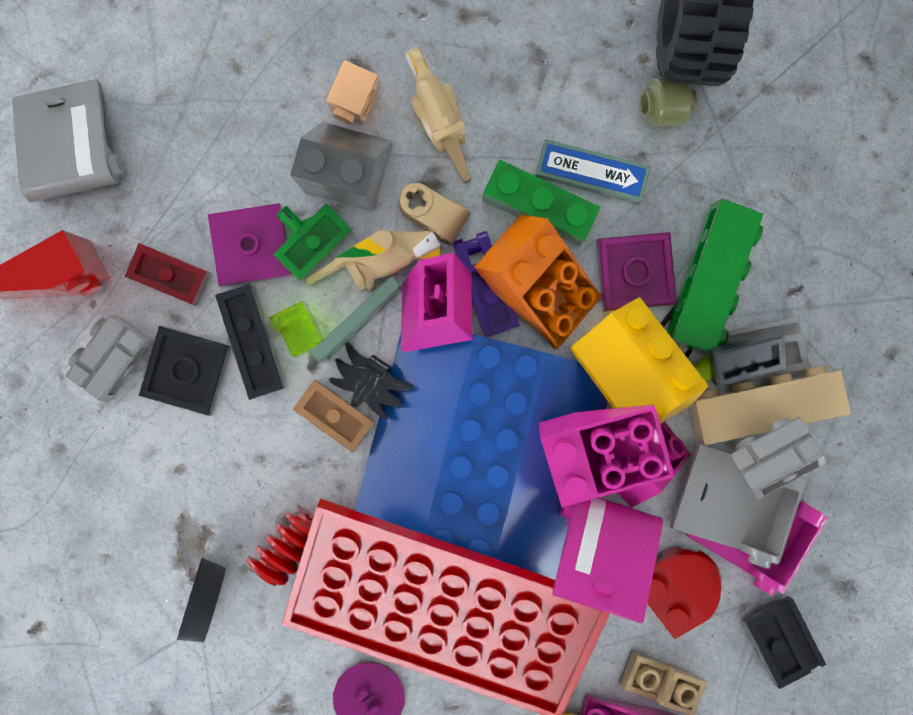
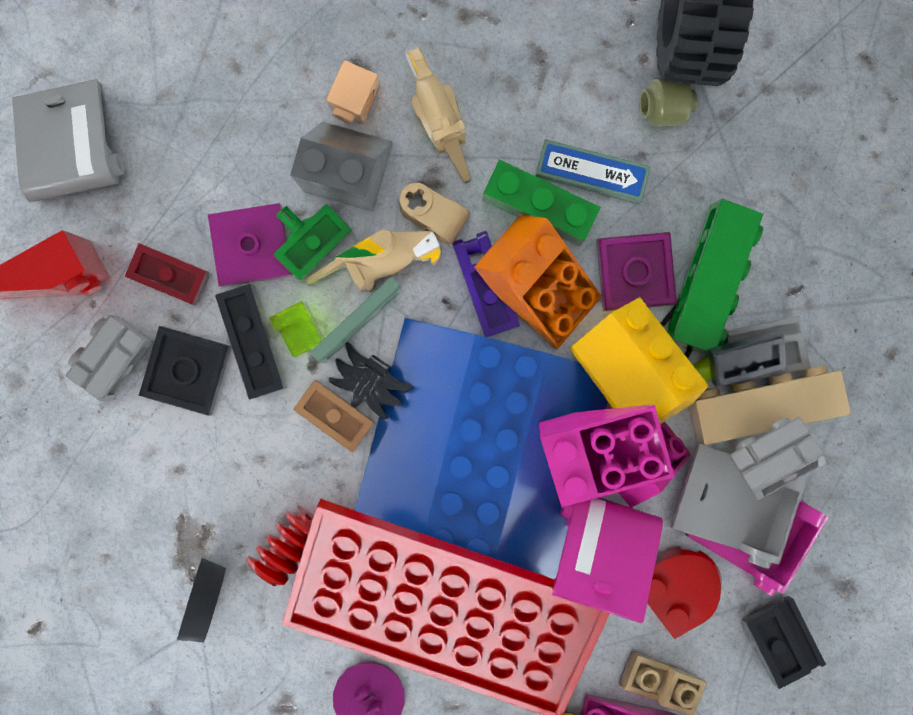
(436, 303): dark pink slope -> none

